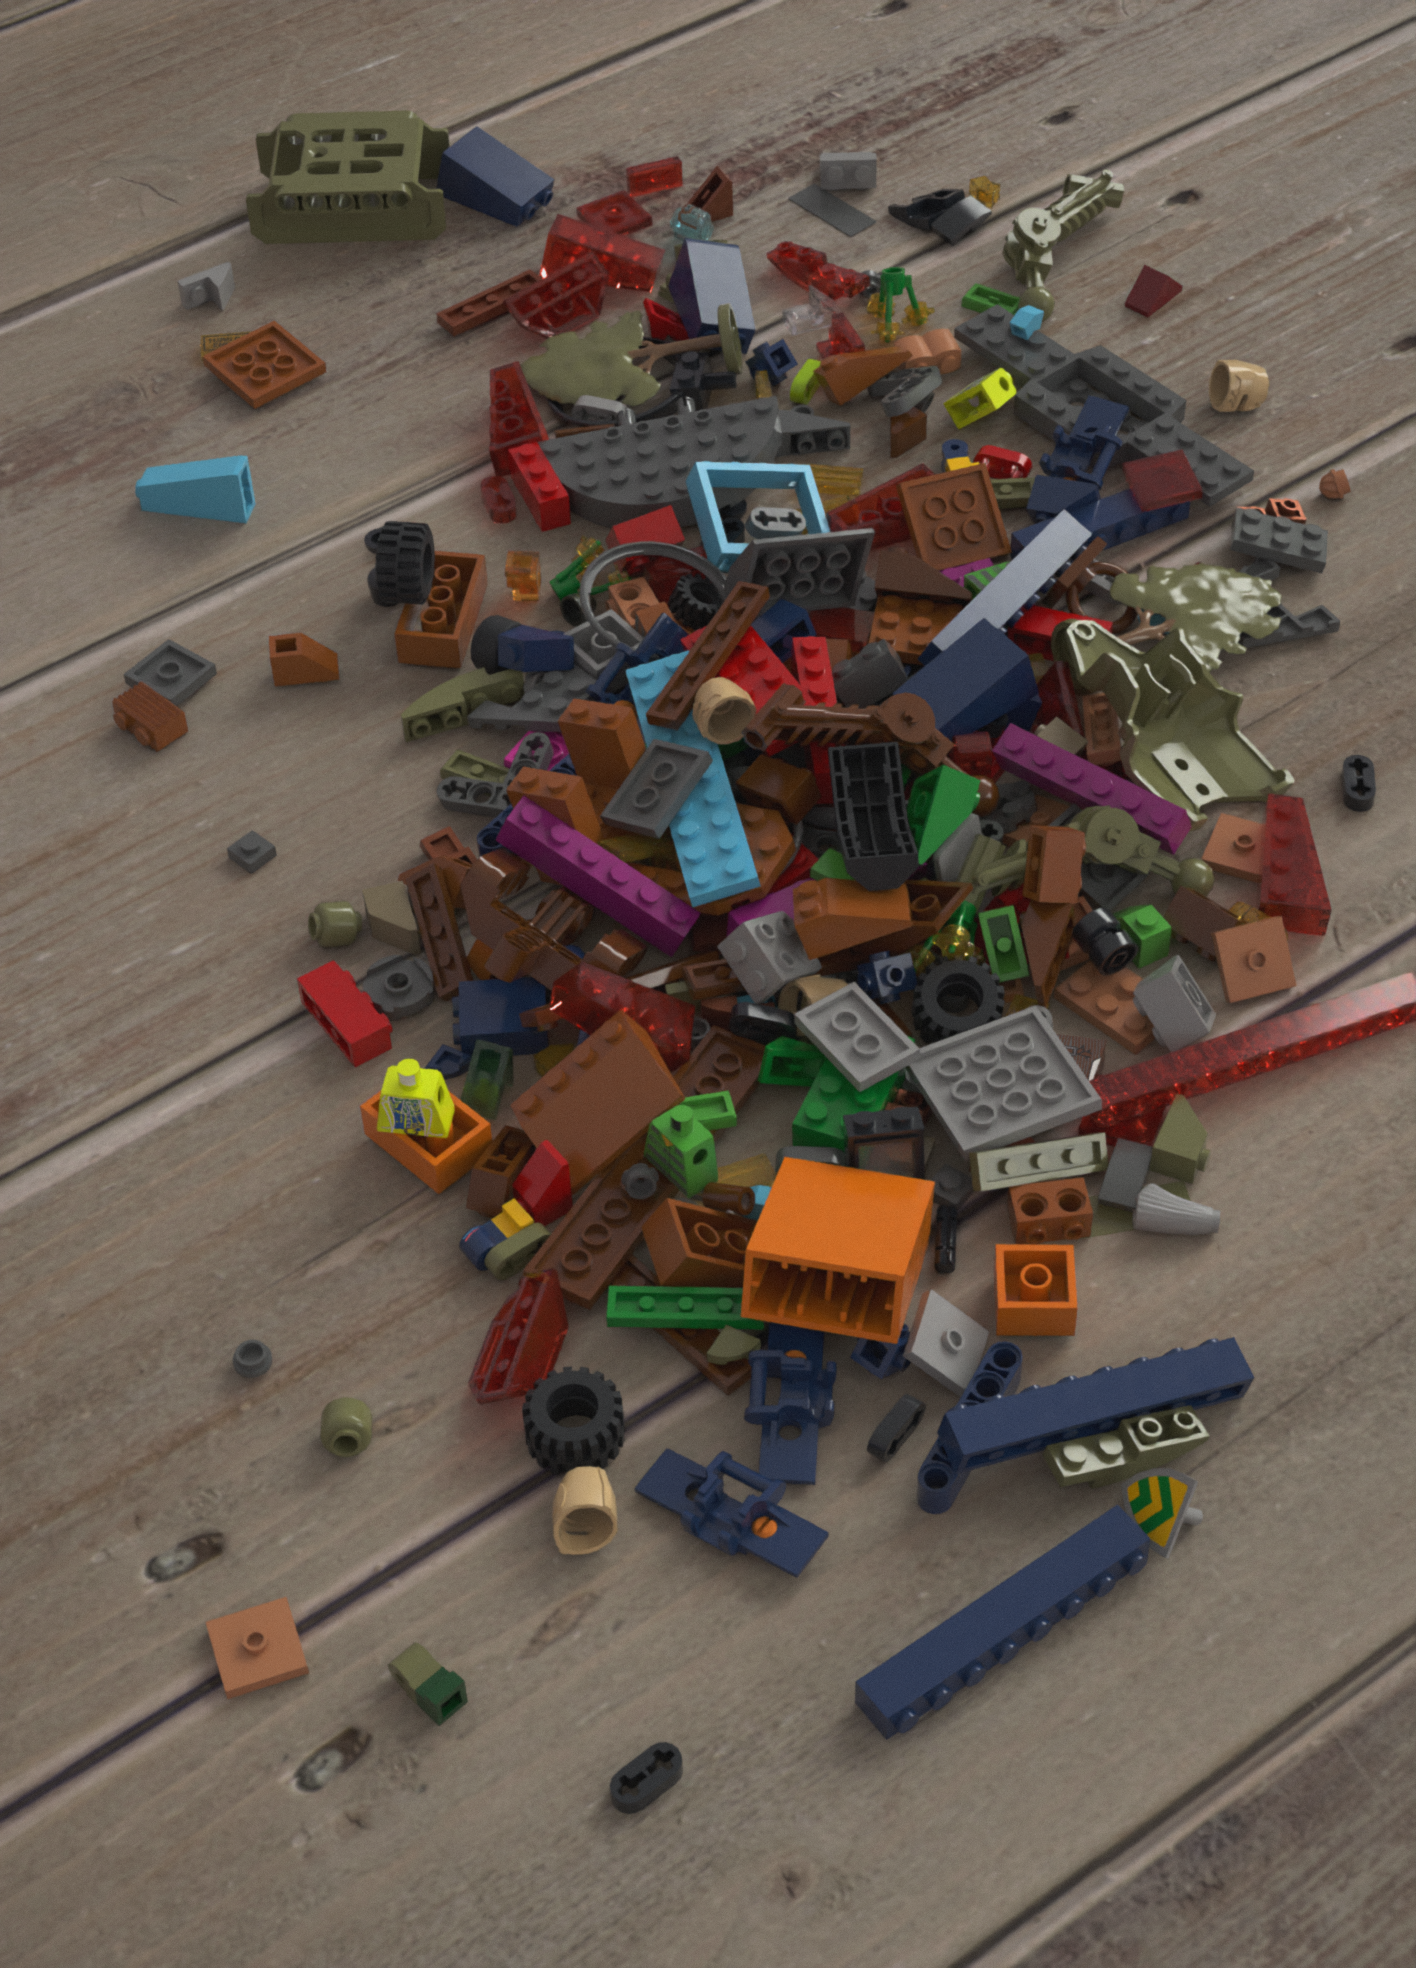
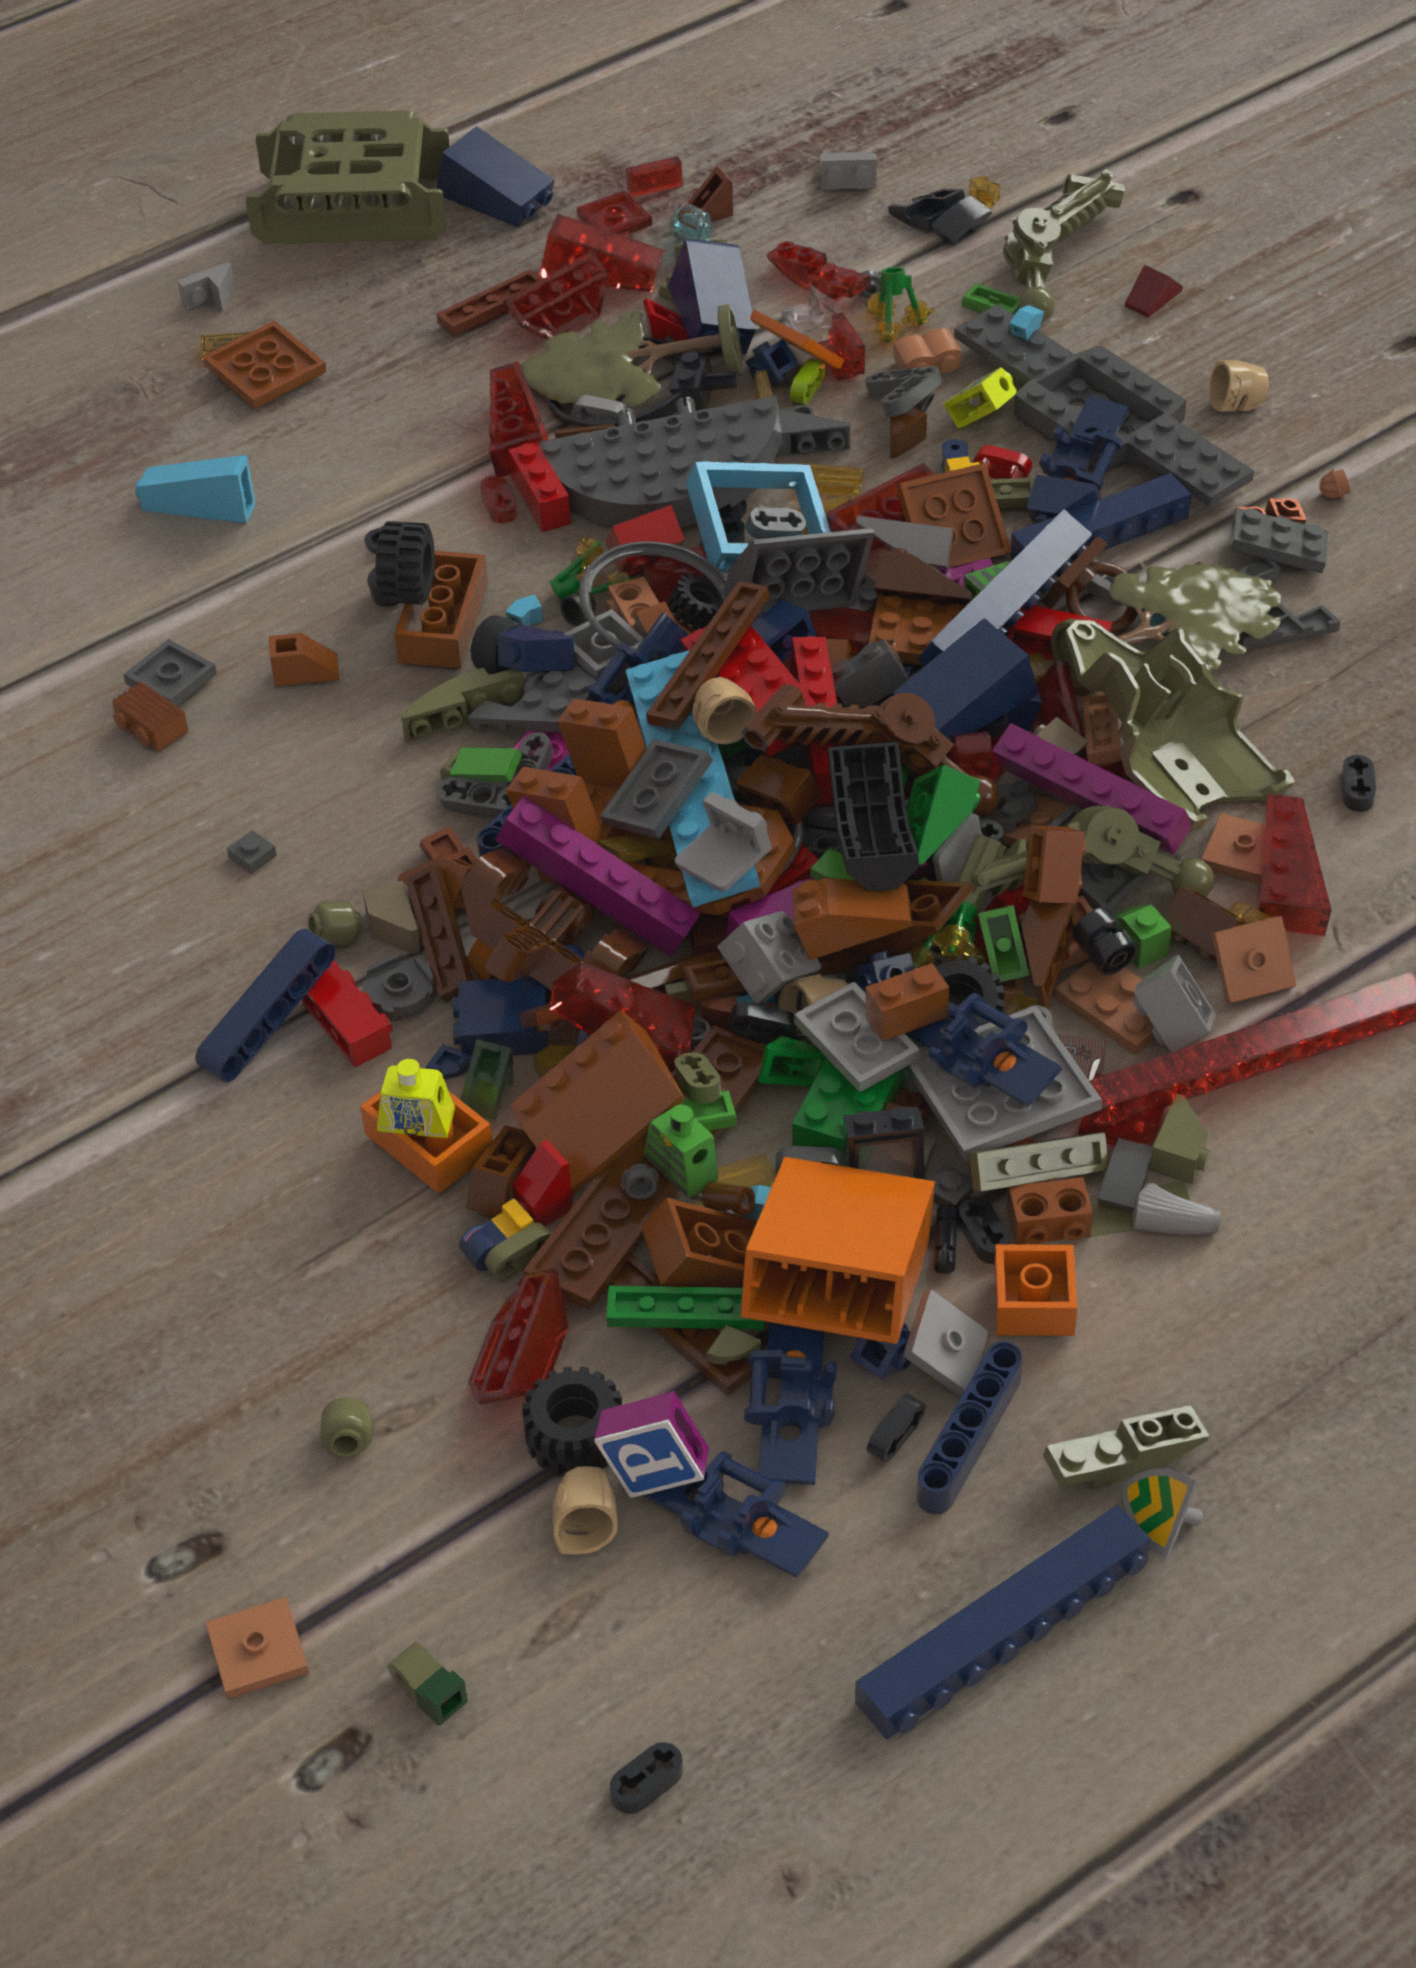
(252, 1359): dark grey plate -> none
(265, 1005): none -> dark blue beam
(487, 764): none -> bright green tile
(524, 575): clear orange brick -> none
(525, 611): none -> medium azure piece
(652, 1444): none -> piece
(697, 1078): none -> olive beam
(727, 846): none -> light grey bracket
(796, 339): none -> orange tile
(832, 210): dark grey sticker -> none
(850, 373): dark orange slope -> none
(907, 1002): none -> dark orange brick
(924, 541): none -> light grey slope
(977, 1233): none -> black beam
(990, 1060): none -> dark blue piece
(1092, 1404): dark blue brick -> none
(1162, 480): clear red tile -> none

